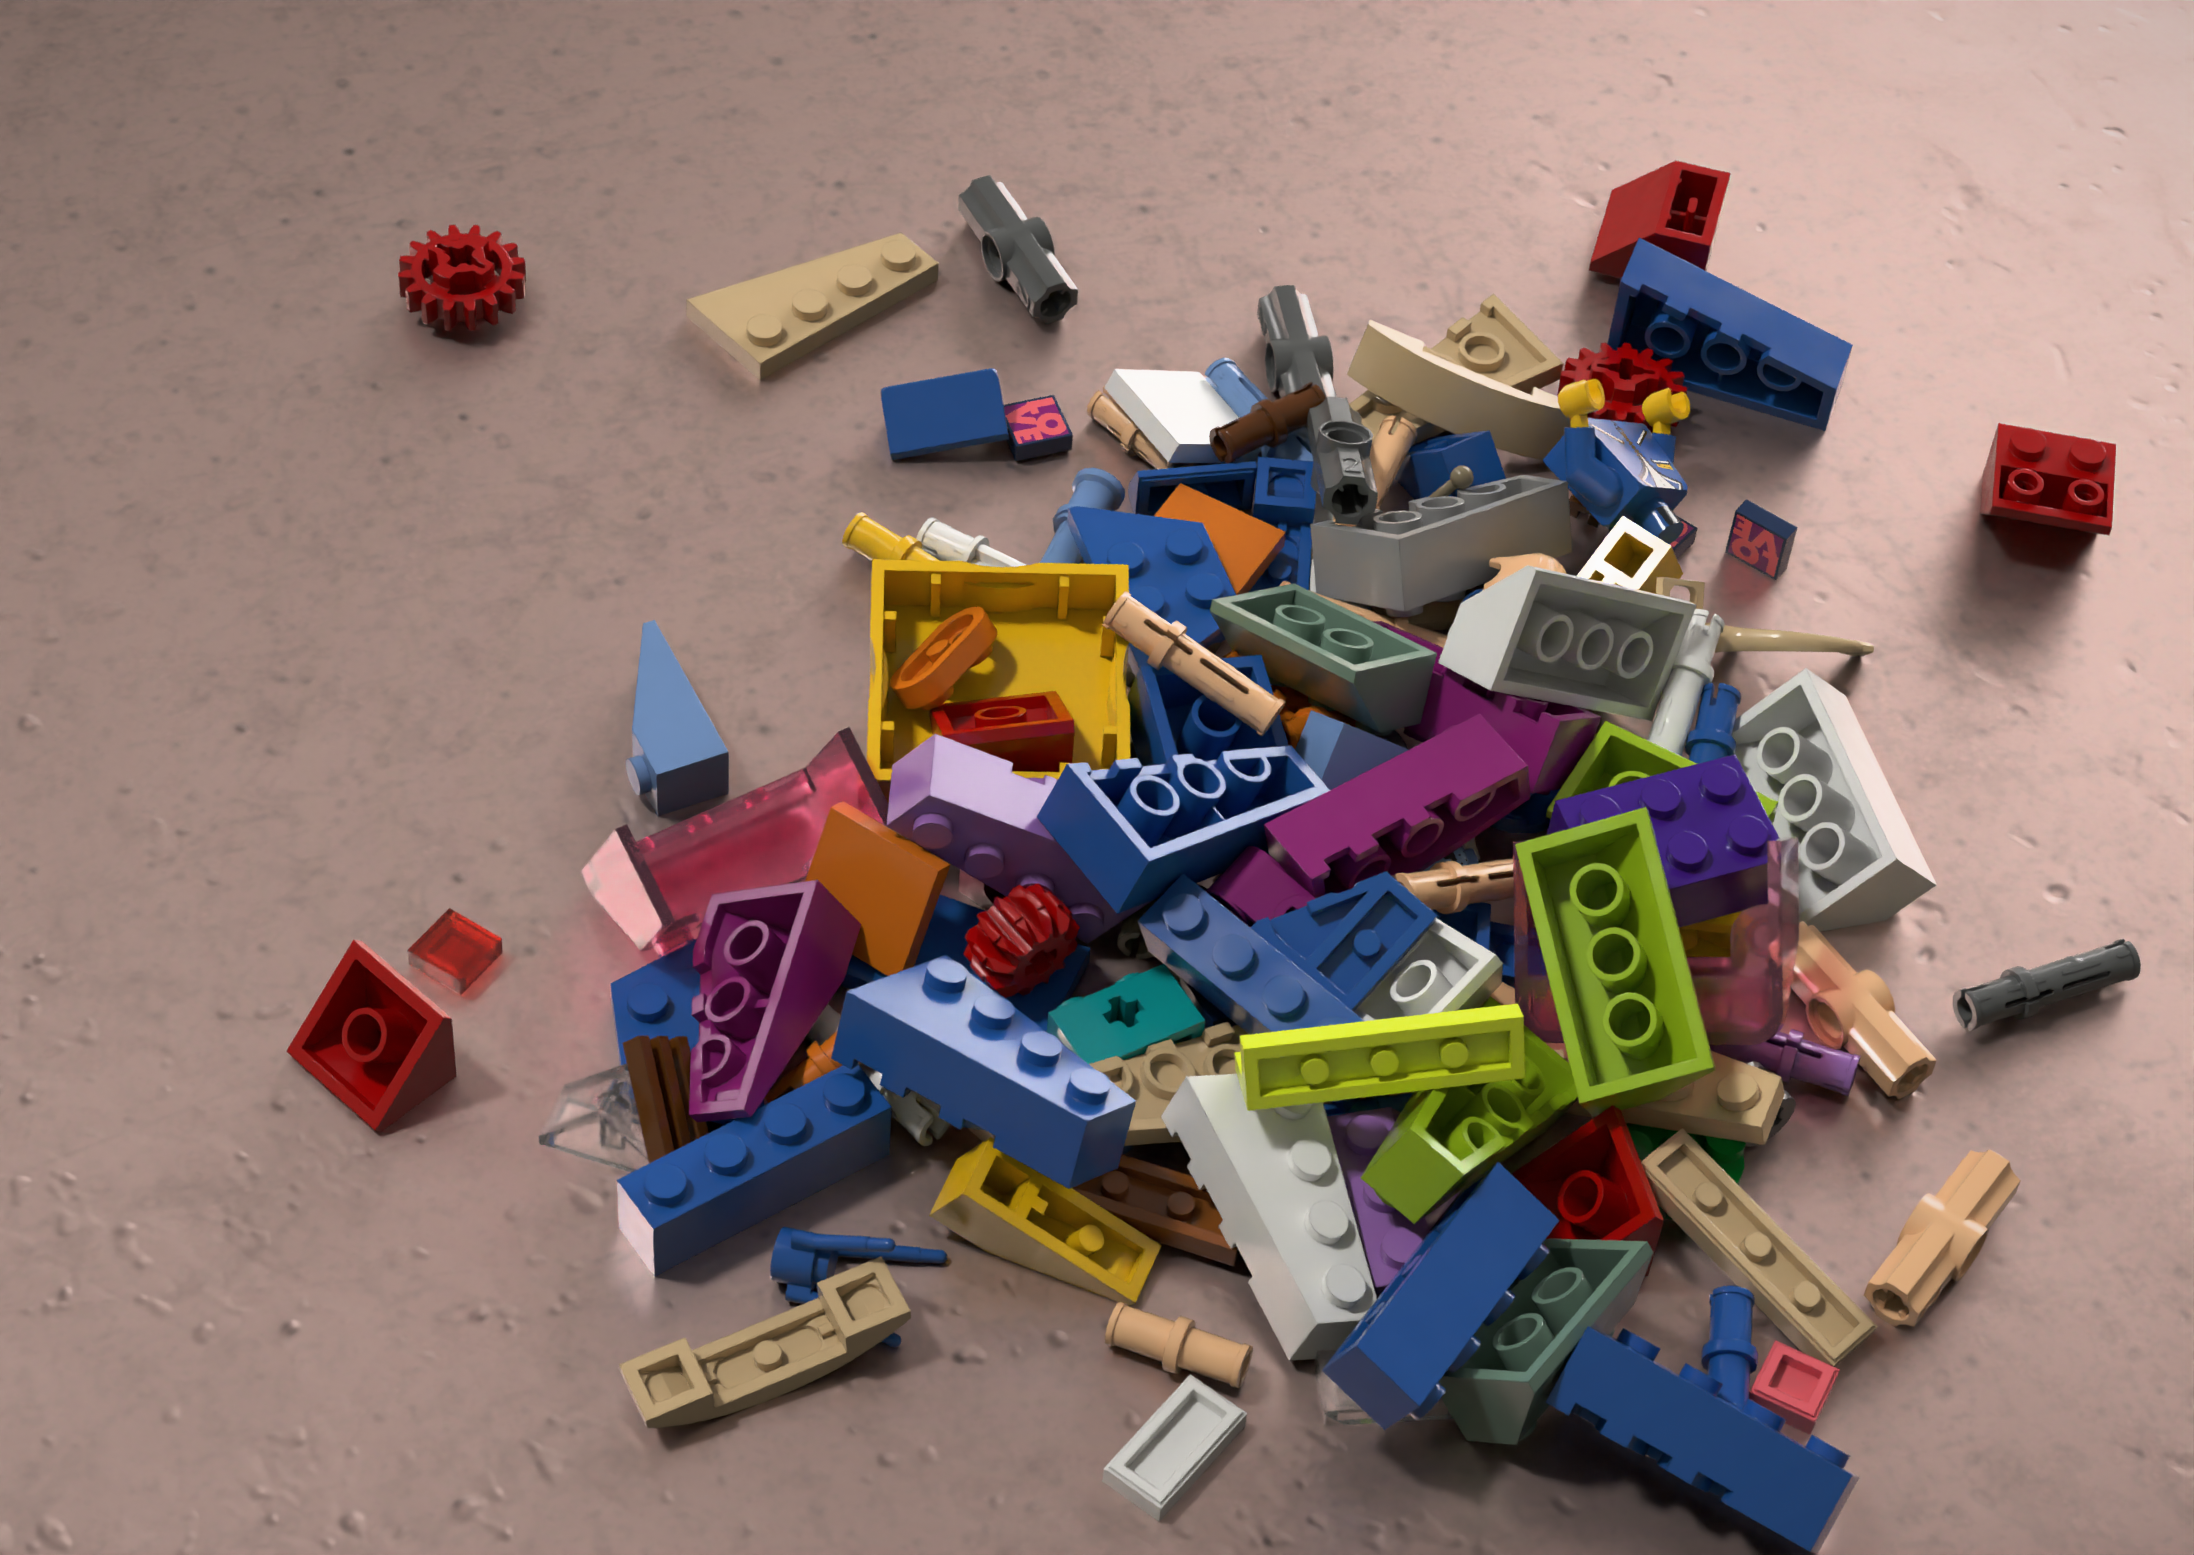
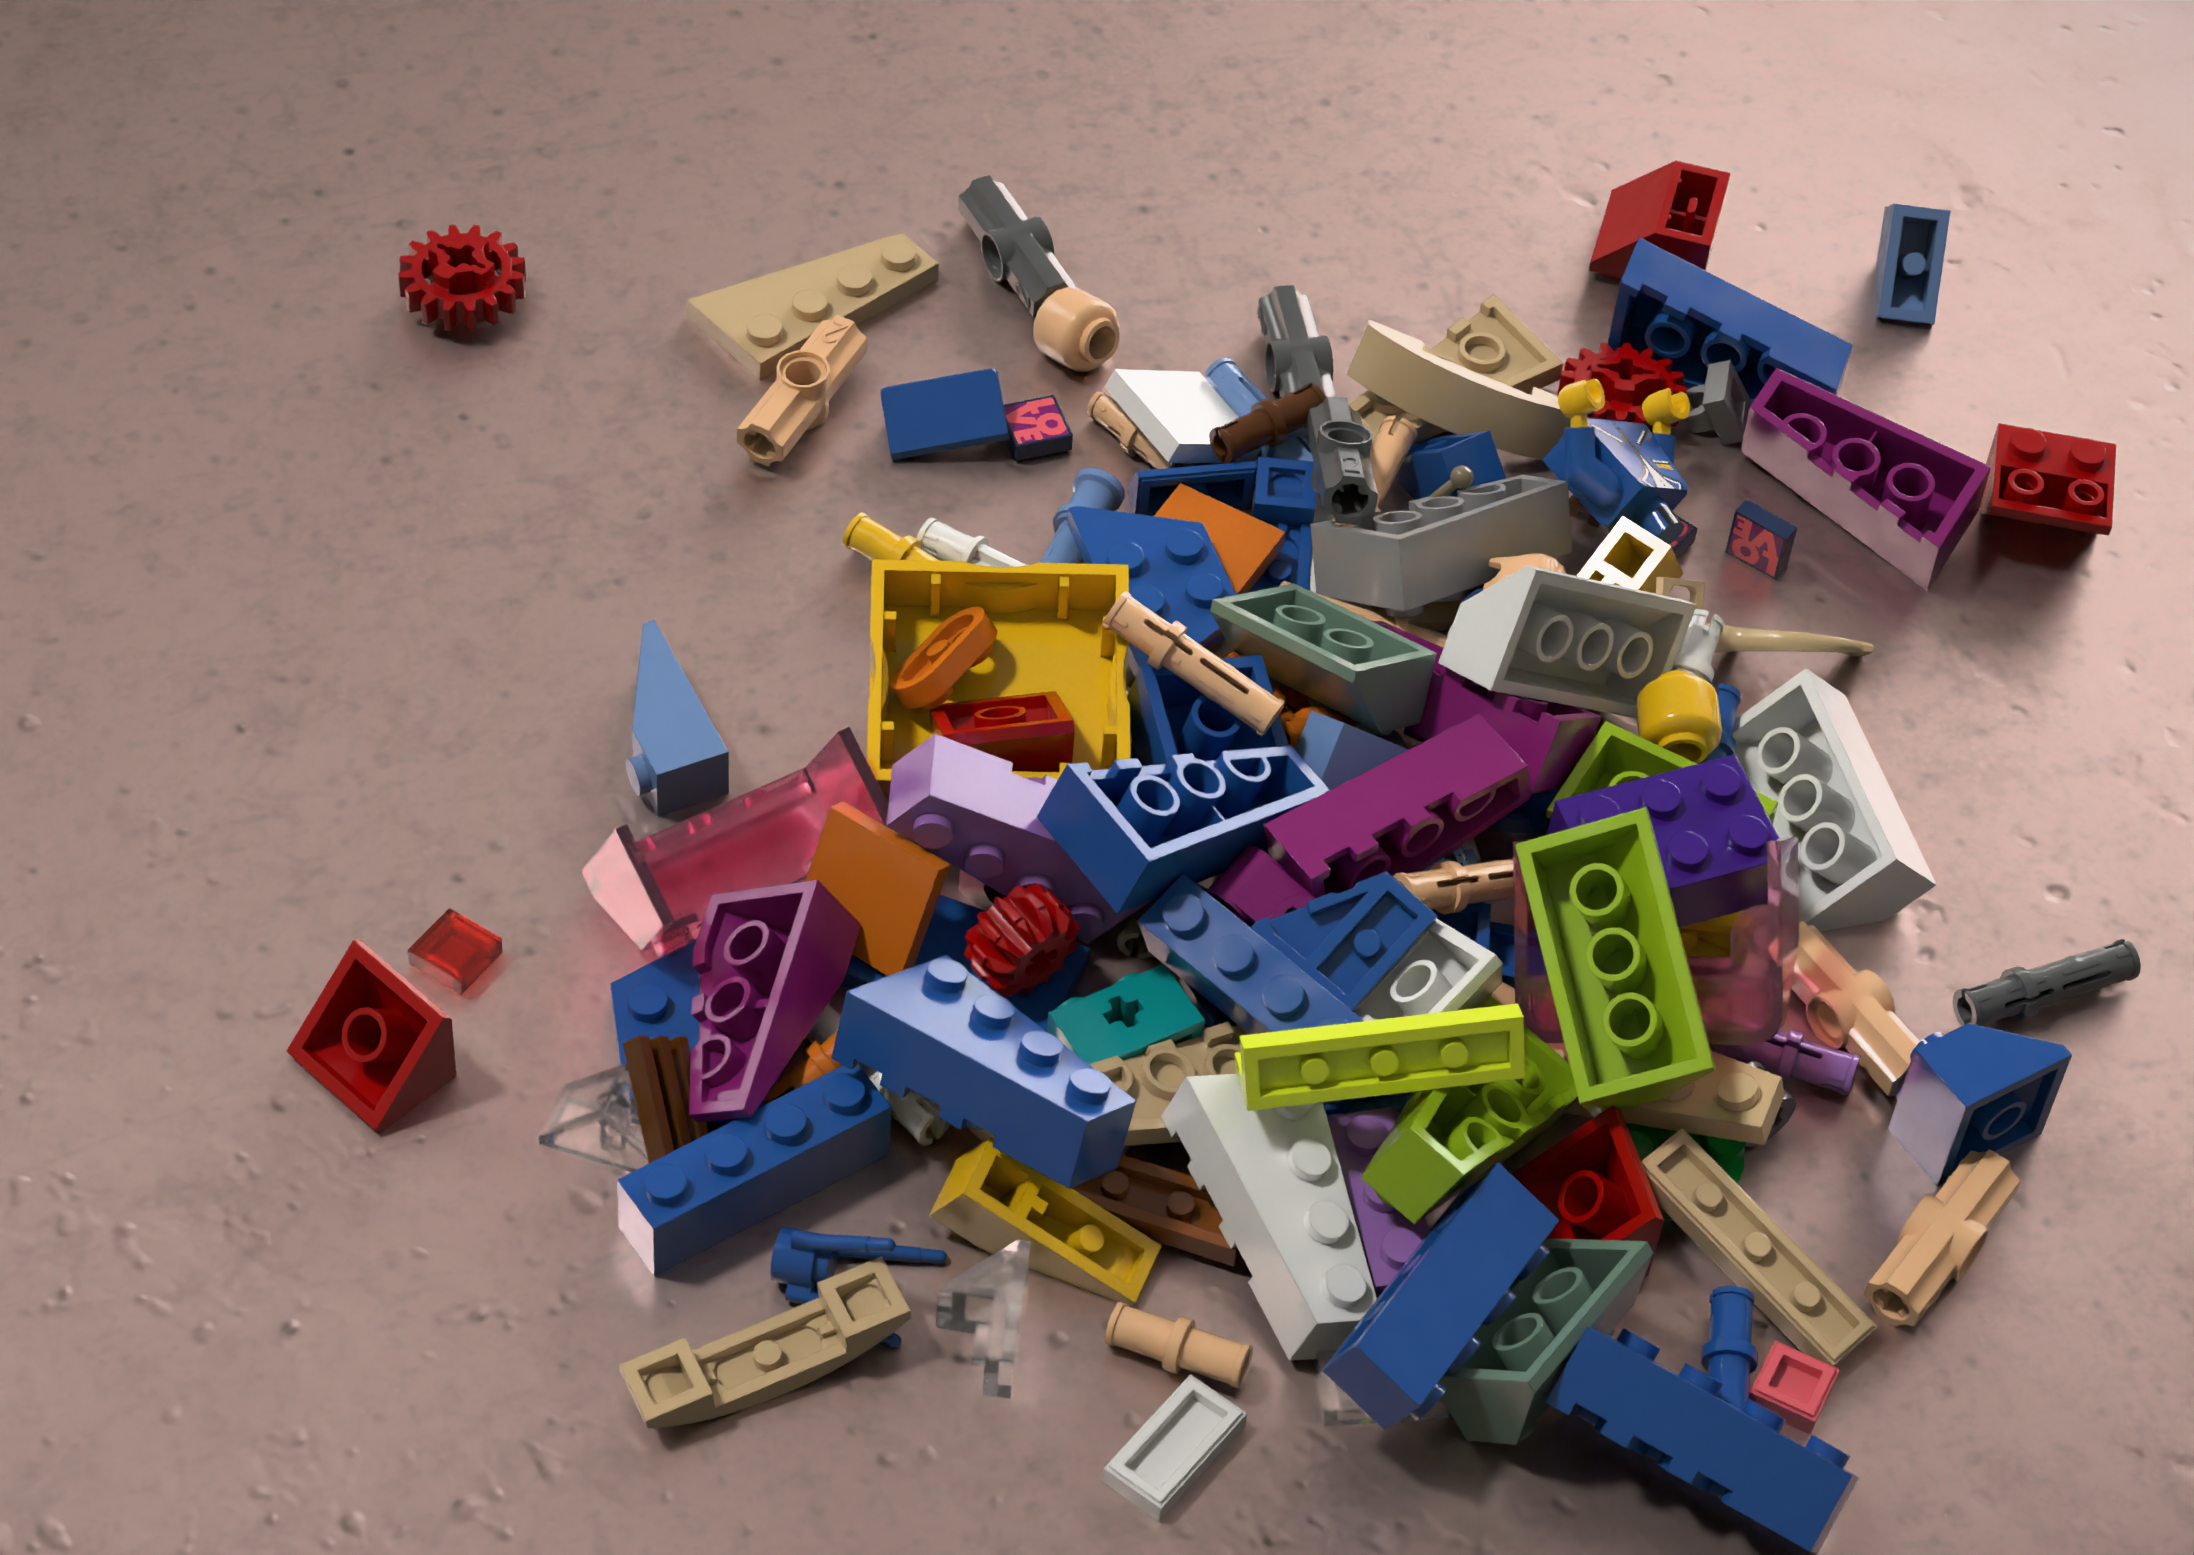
(802, 390): none -> light nougat piece
(990, 1305): none -> clear slope
(1076, 329): none -> light nougat head
(1680, 714): none -> yellow head
(1720, 404): none -> light grey tile
(1866, 473): none -> magenta wedge
(1910, 262): none -> medium blue slope
(1975, 1094): none -> blue slope

